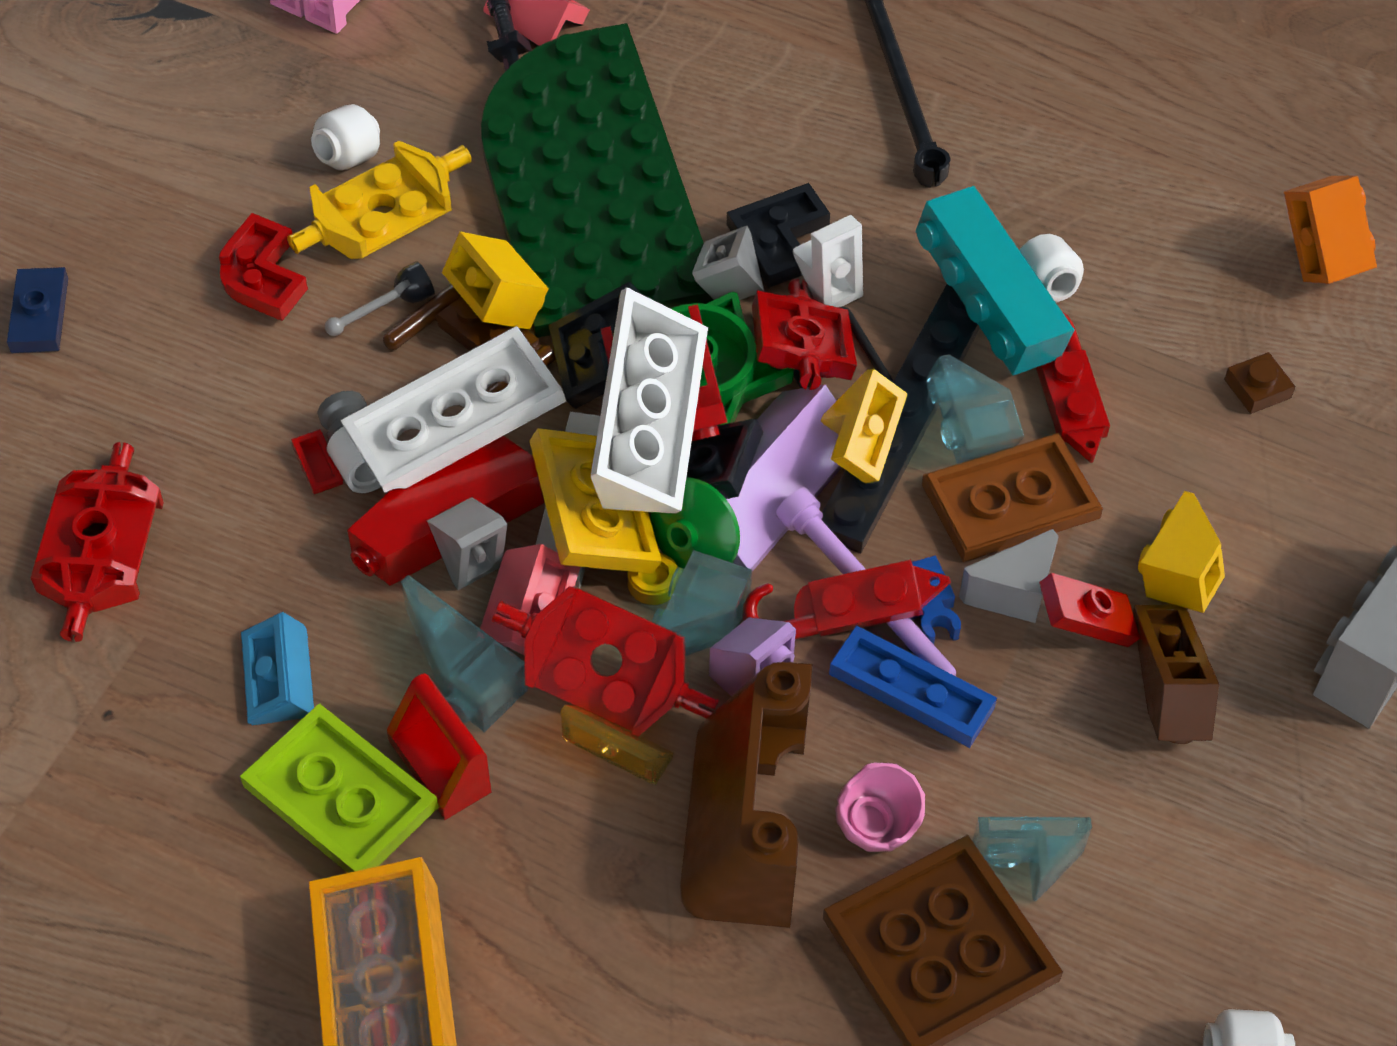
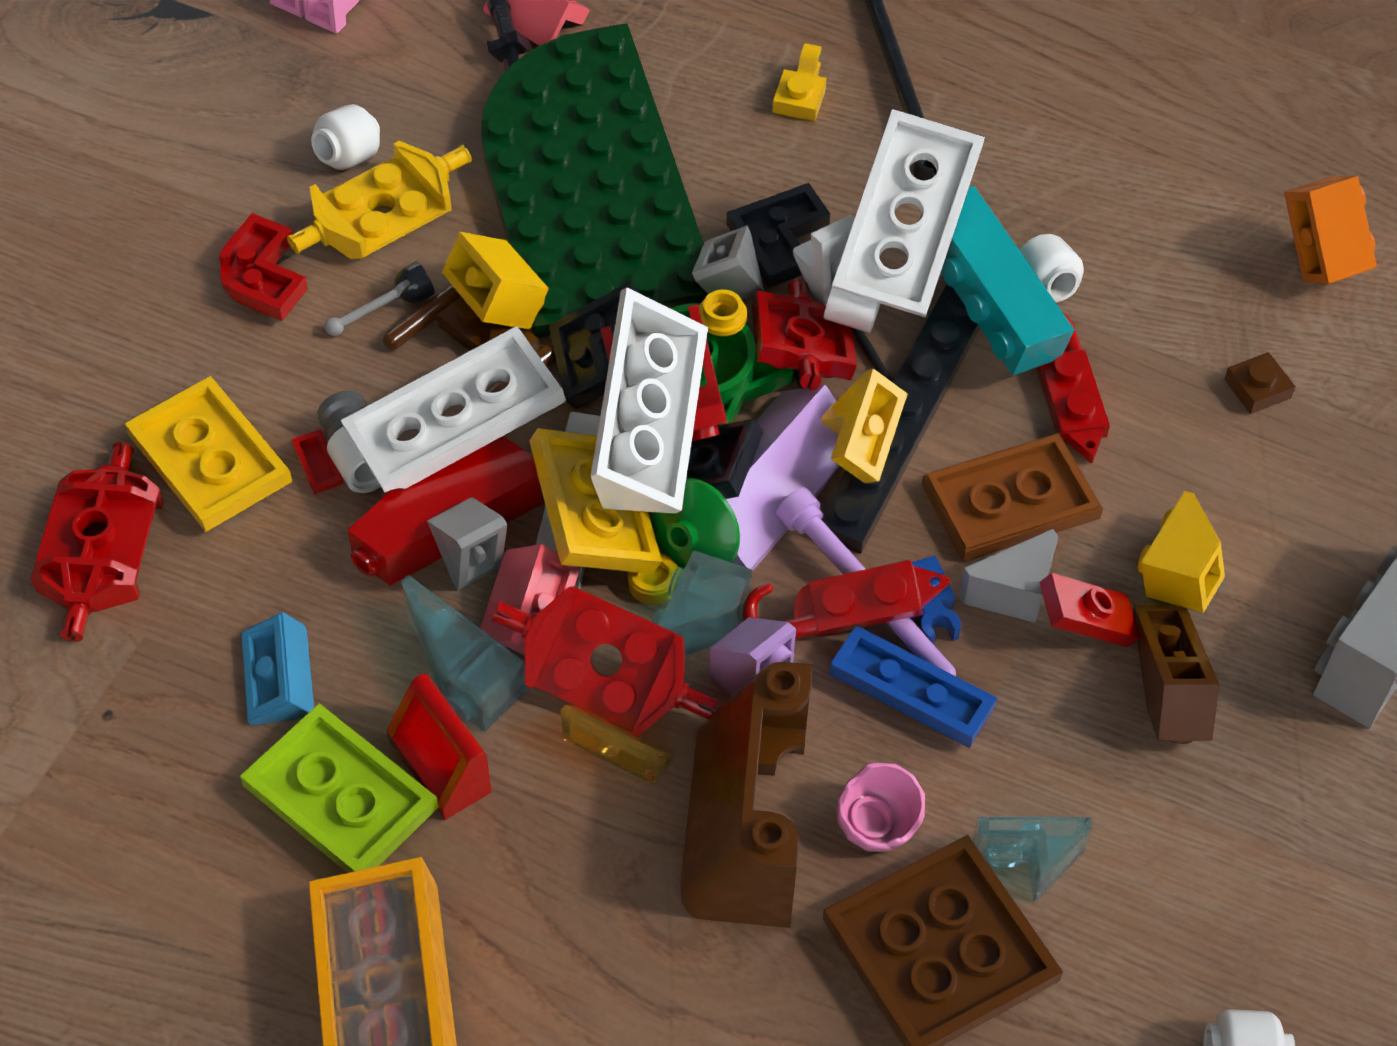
(37, 310): dark blue plate -> none
(208, 453): none -> yellow plate
(727, 304): none -> yellow plate
(801, 91): none -> yellow plate
(861, 277): none -> white hinge
(974, 408): clear light blue slope -> none

